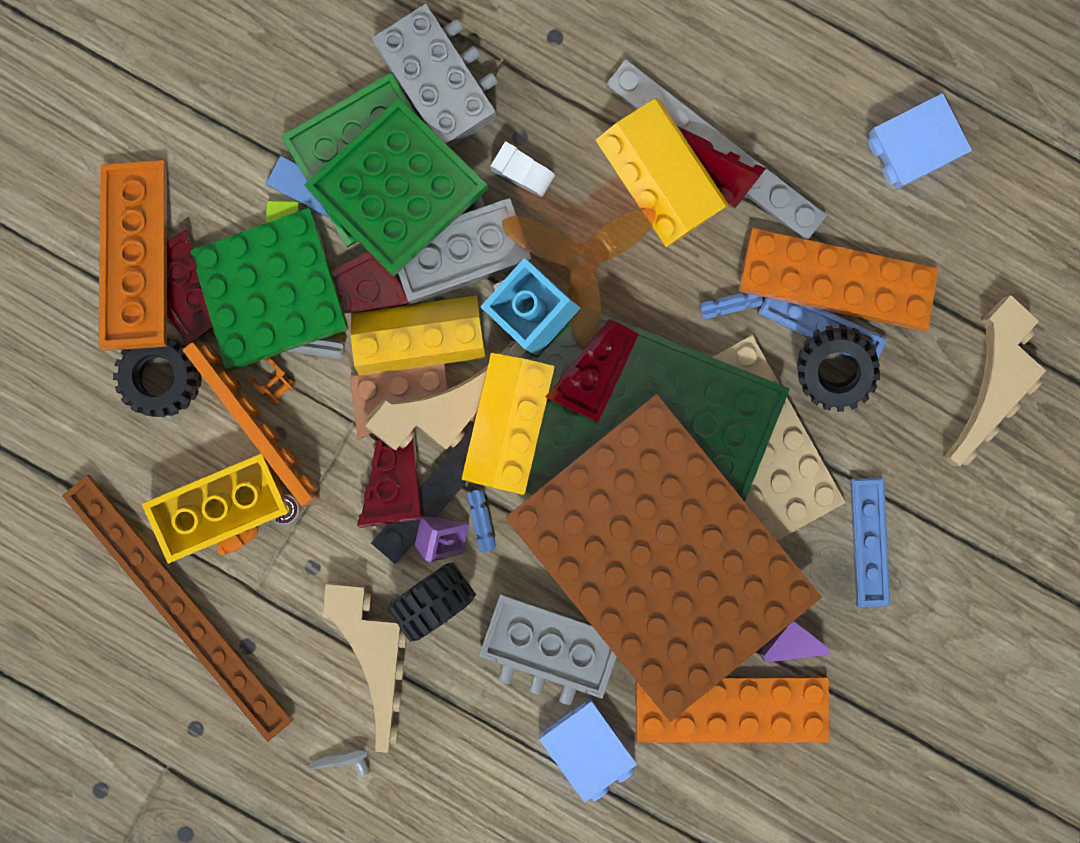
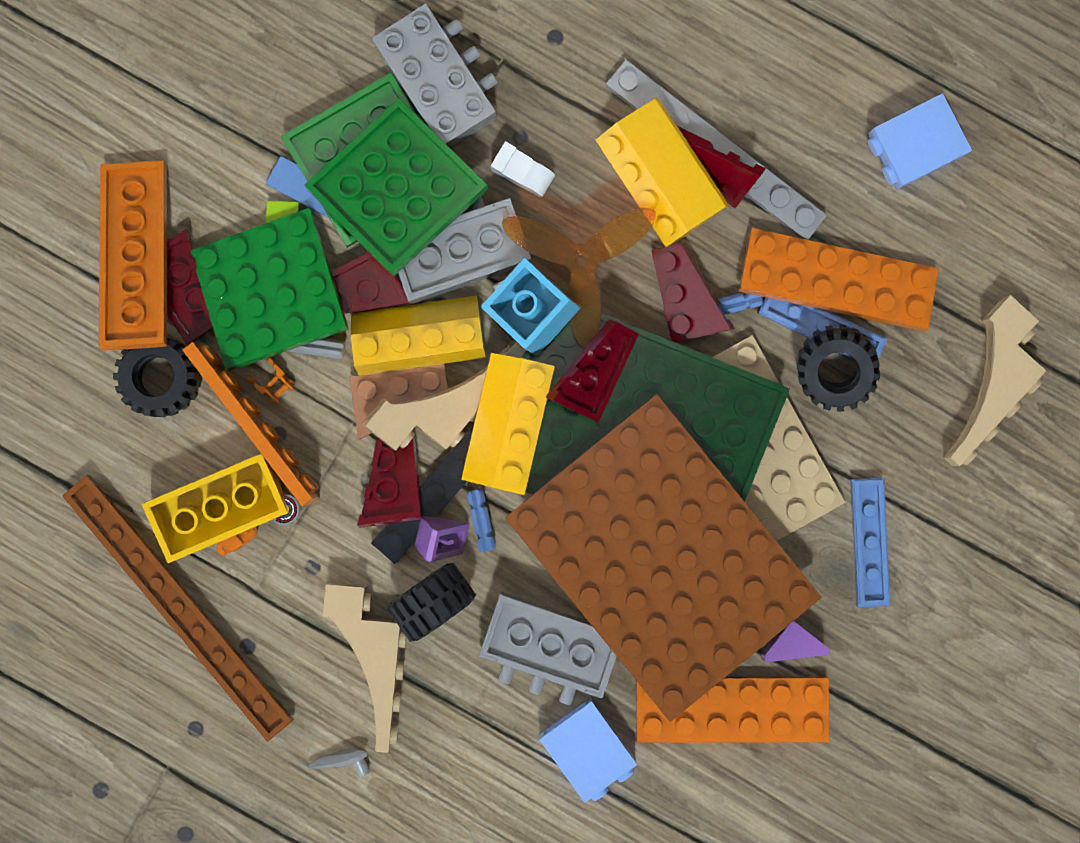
(686, 297): none -> dark red wing

